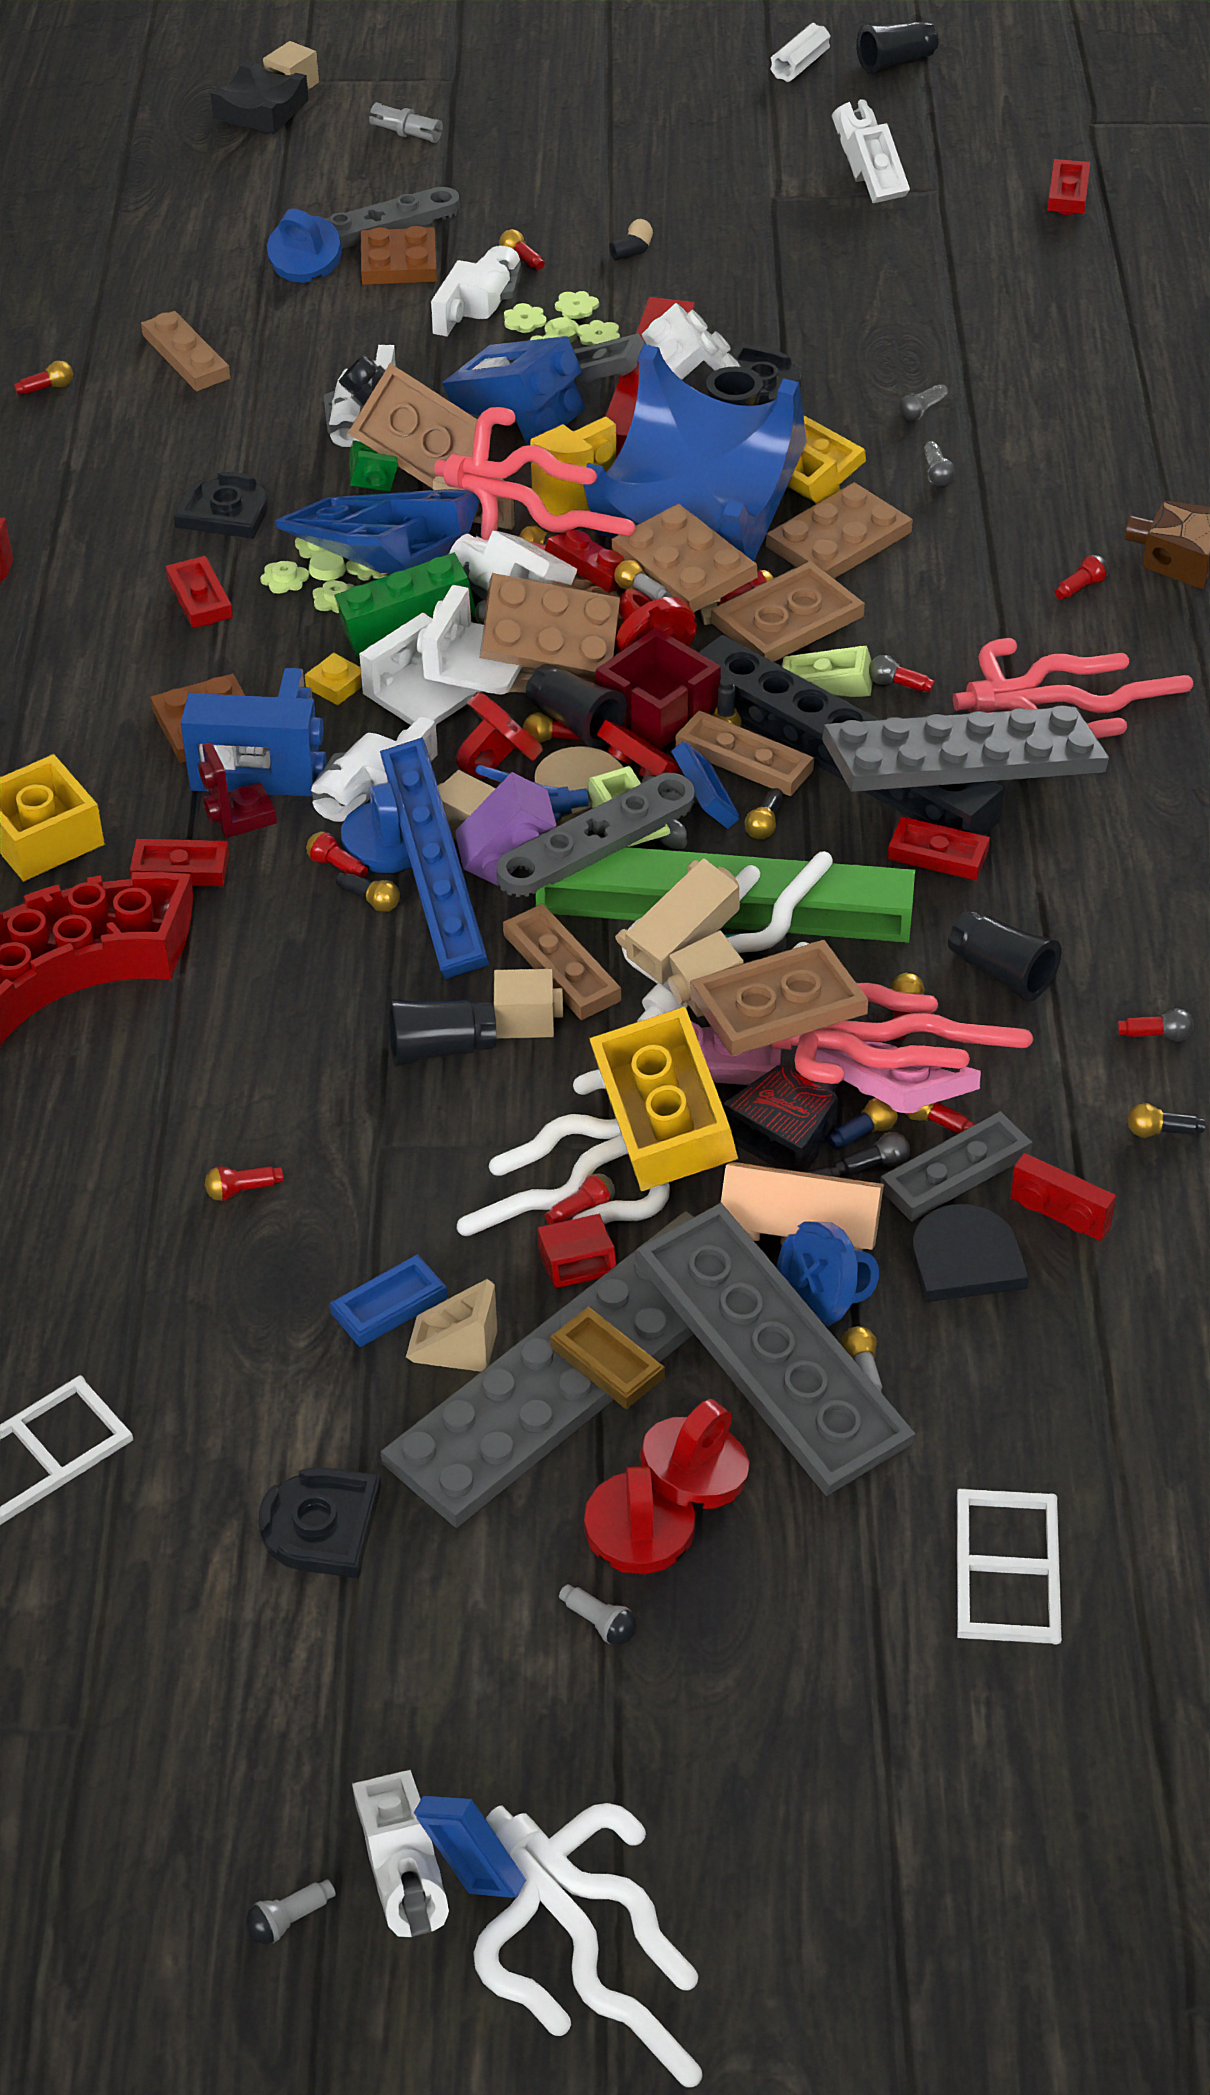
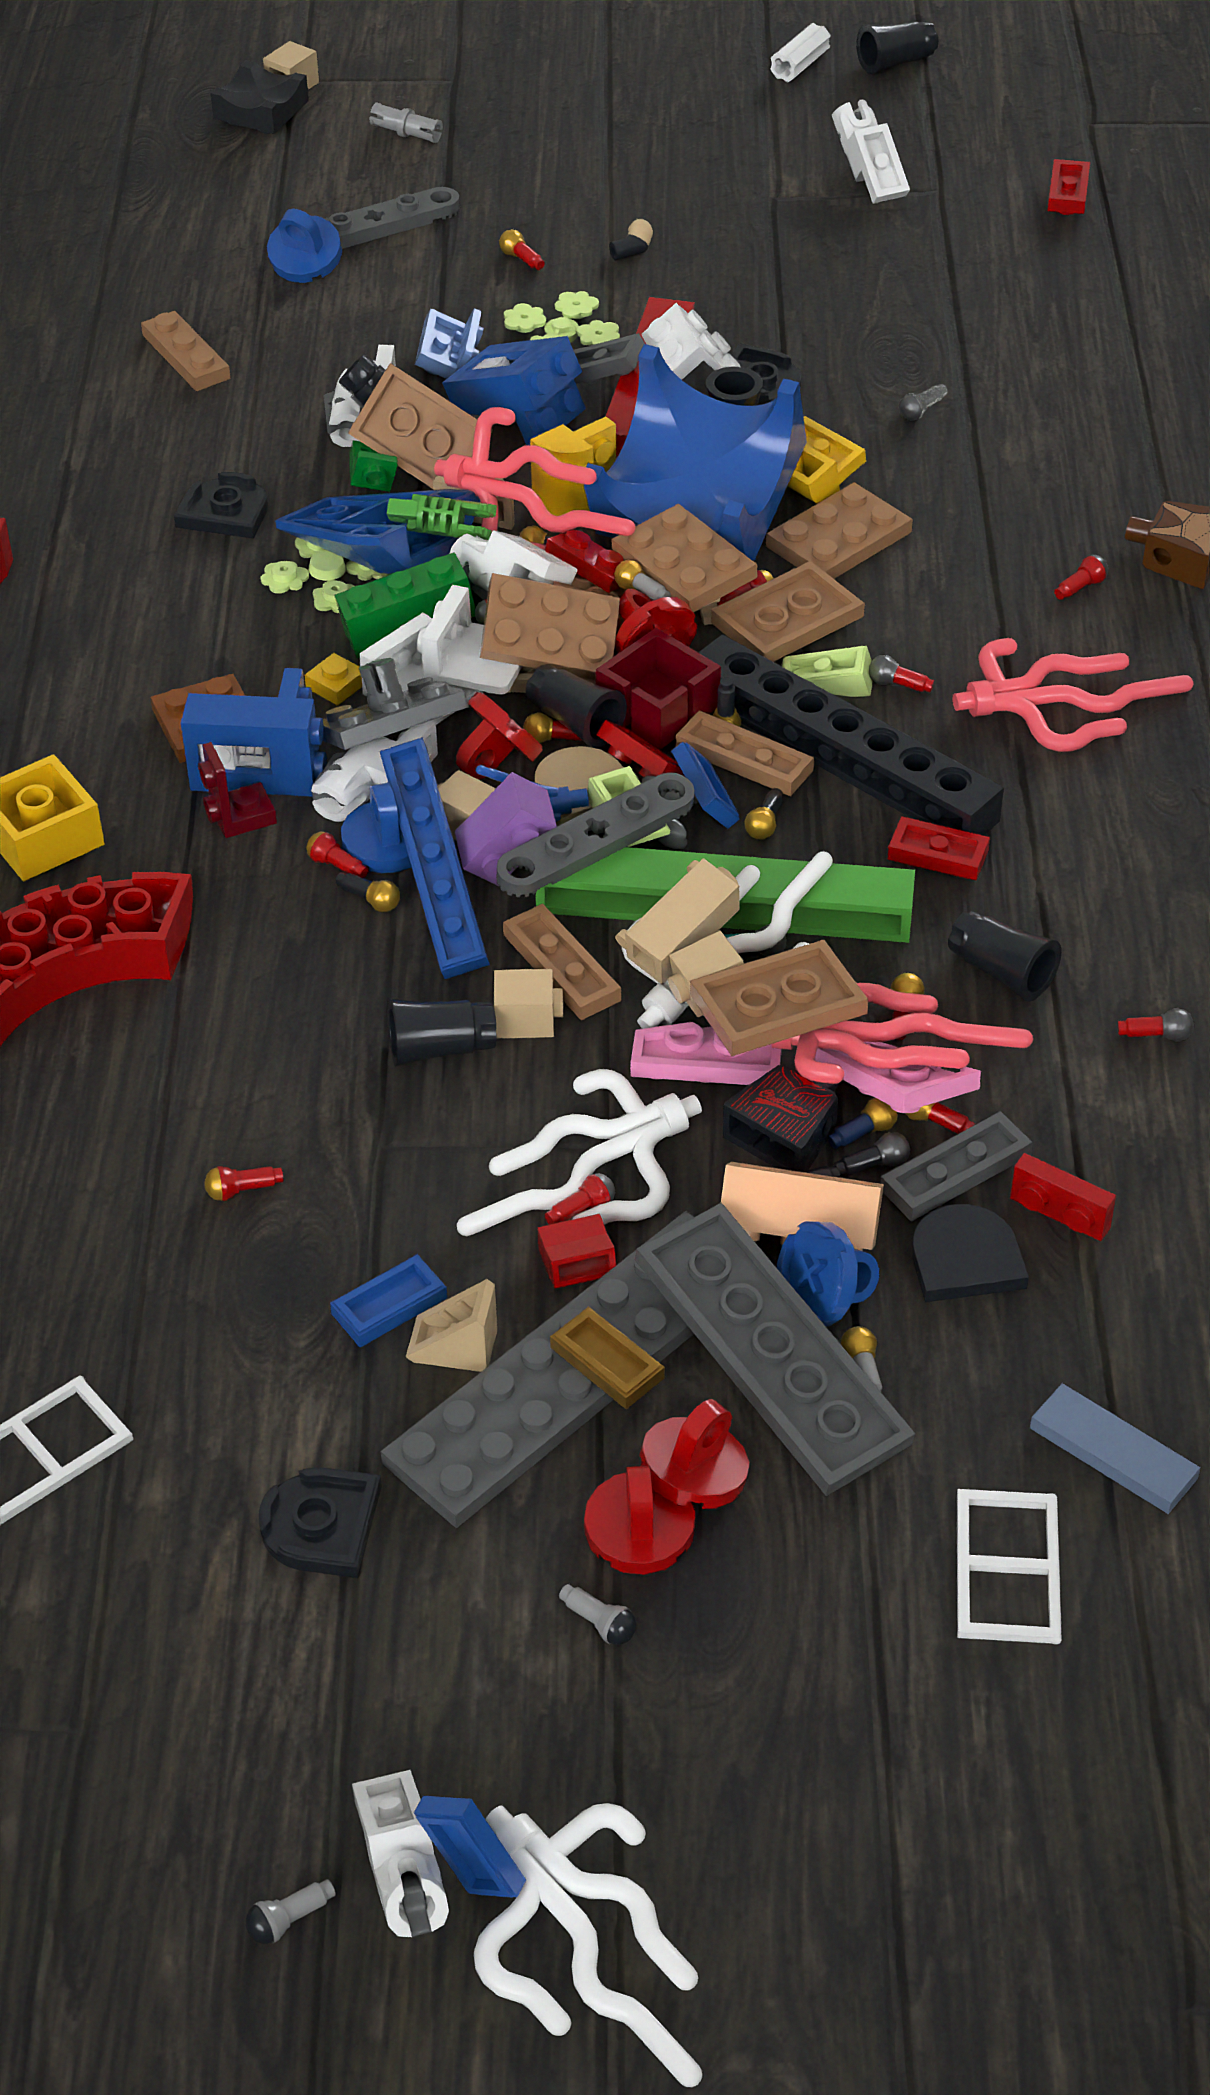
(58, 375): piece -> none
(199, 592): red plate -> none
(201, 858): red plate -> none
(389, 707): none -> dark grey plate
(398, 255): dark orange plate -> none
(440, 515): none -> bright green hinge
(448, 343): none -> medium blue bracket
(475, 288): white plate -> none
(664, 1098): yellow brick -> none
(940, 470): piece -> none
(964, 748): dark grey plate -> none
(1115, 1448): none -> sand blue tile
(1147, 1121): piece -> none

